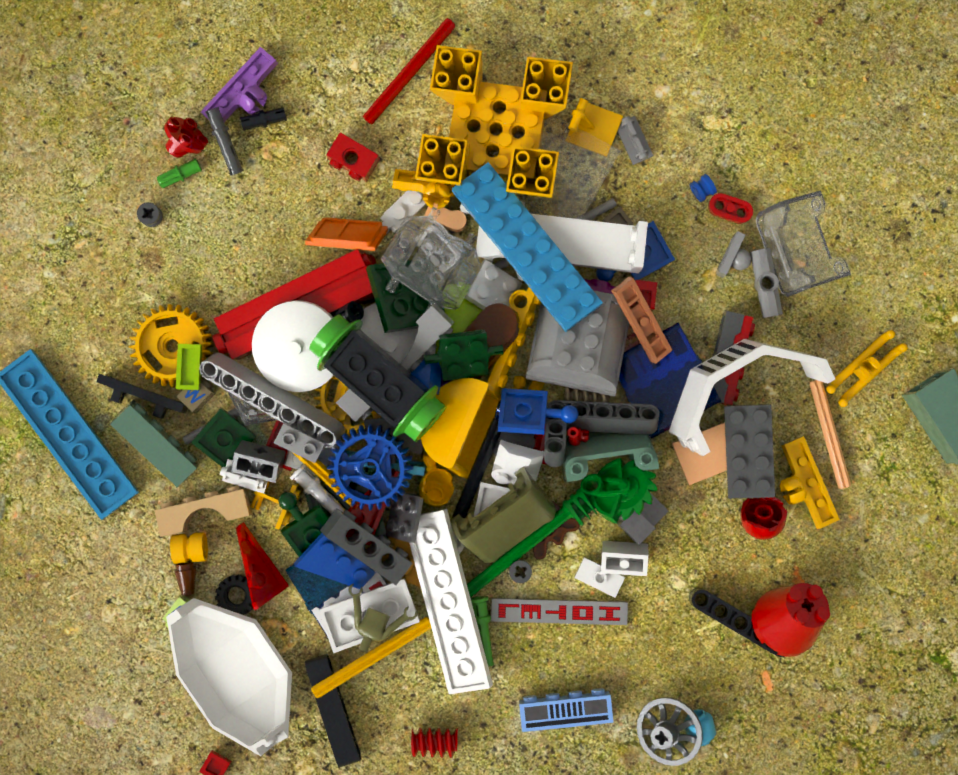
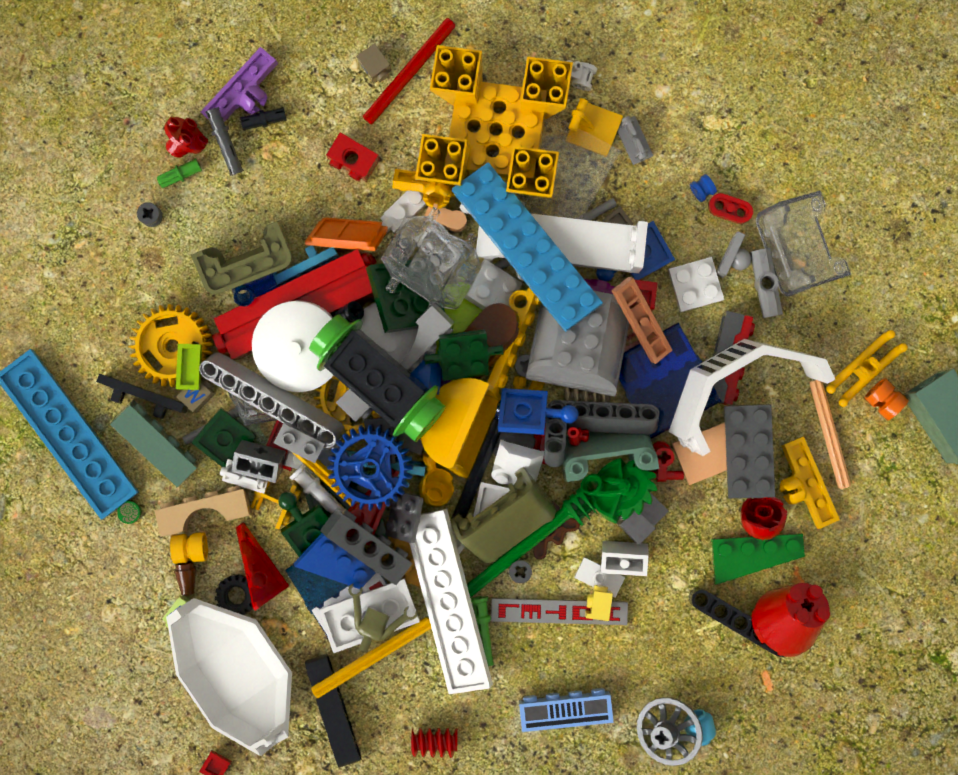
(129, 512): none -> green tile
(222, 275): none -> olive windscreen
(254, 289): none -> clear blue piece
(315, 261): none -> medium azure hinge
(374, 64): none -> dark tan brick
(520, 366): none -> dark grey wheel
(582, 75): none -> white piece
(599, 603): none -> light yellow brick
(667, 459): none -> red piece
(695, 284): none -> white plate
(749, 555): none -> green wing
(884, 397): none -> orange wheel

